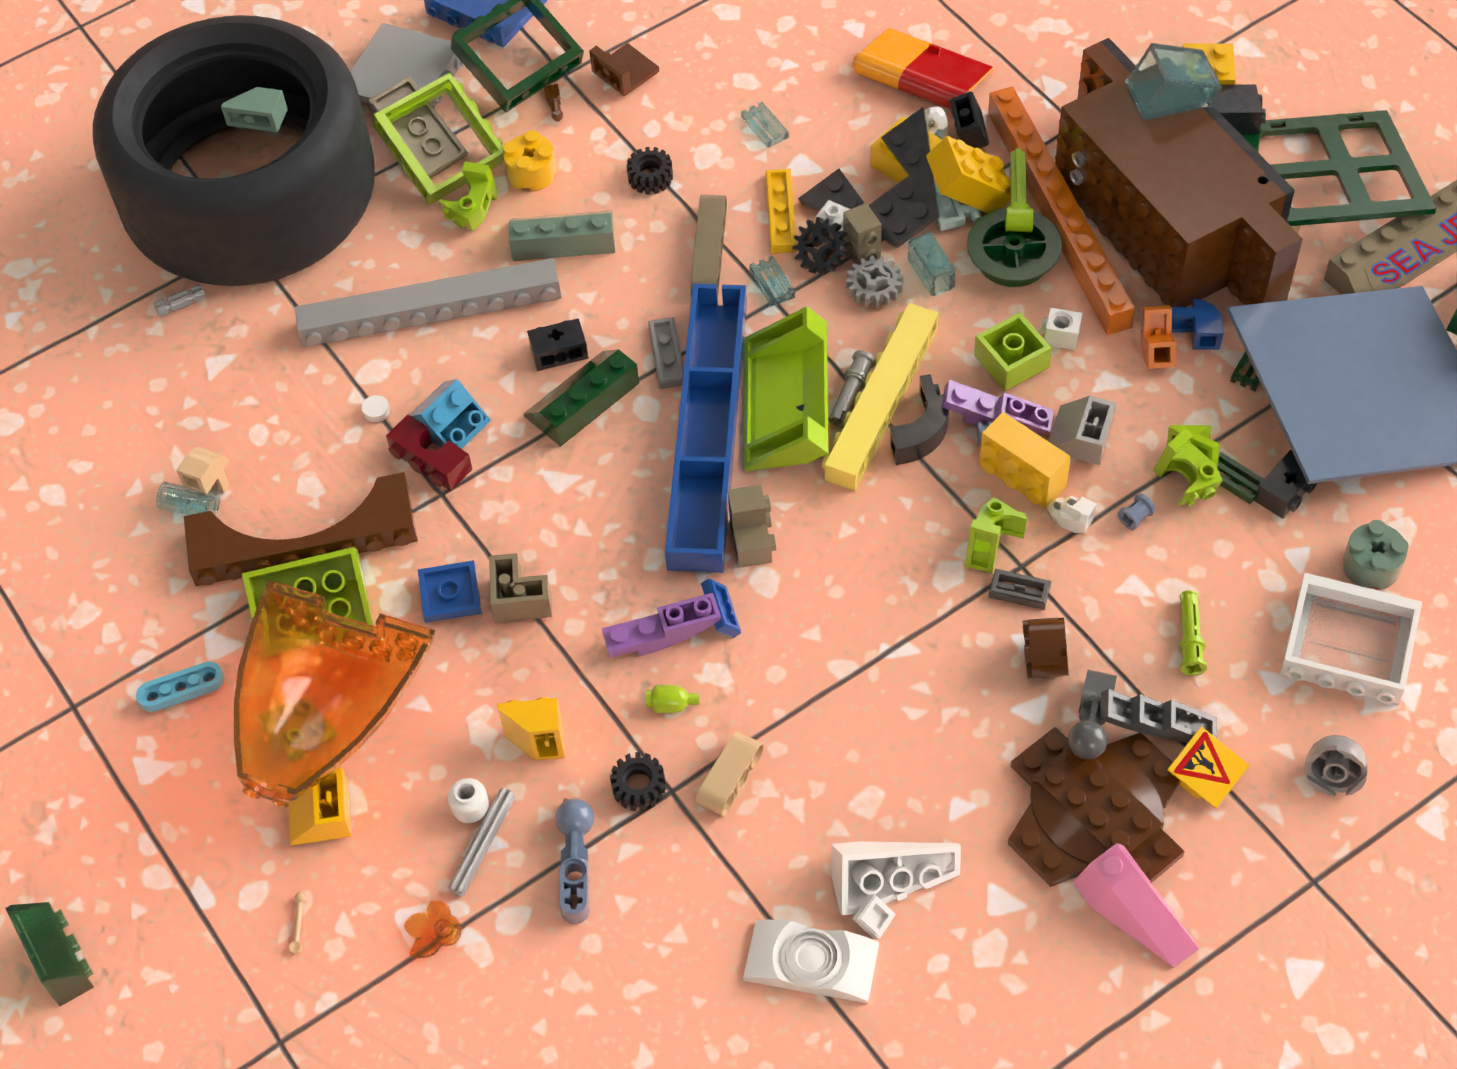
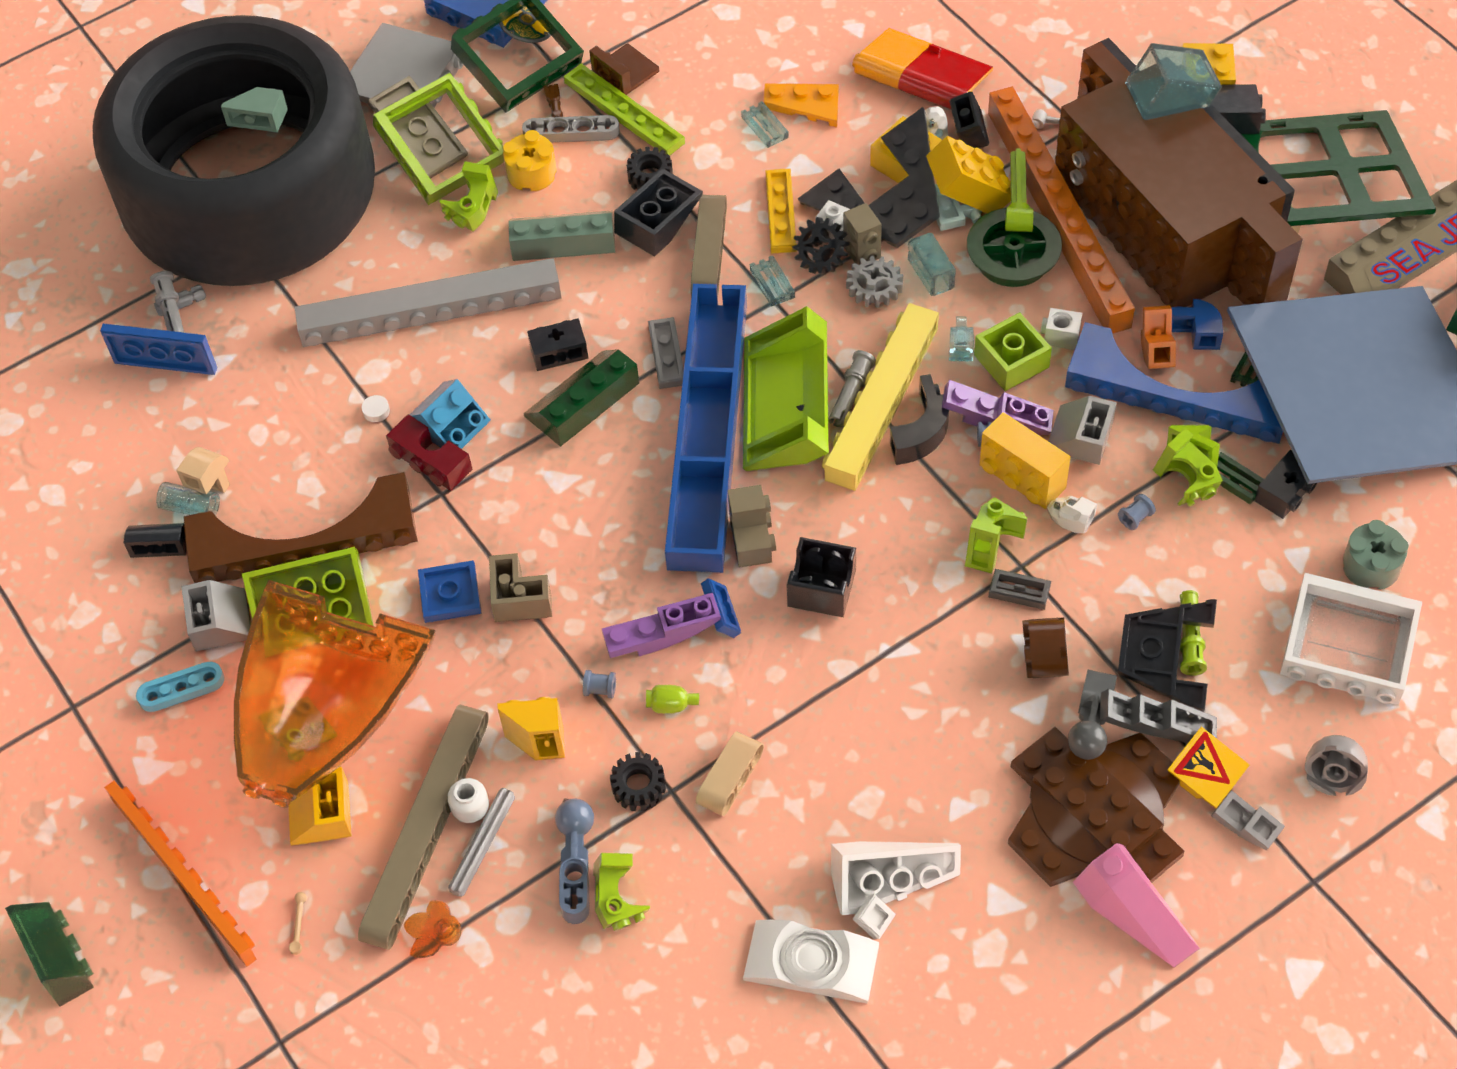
(155, 540): none -> black brick
(159, 349): none -> blue tile
(167, 299): none -> light grey pin
(188, 879): none -> orange plate
(215, 614): none -> light grey slope
(422, 828): none -> dark tan beam
(524, 27): none -> shield
(571, 125): none -> light grey beam
(599, 684): none -> sand blue bush
(607, 872): none -> lime tile
(625, 109): none -> lime plate
(656, 211): none -> black slope
(810, 100): none -> light orange wing
(821, 577): none -> black piece
(961, 341): none -> clear light blue piece
(1040, 118): none -> white hand
(1105, 372): none -> blue arch
(1152, 650): none -> black wing
(1250, 824): none -> light grey slope

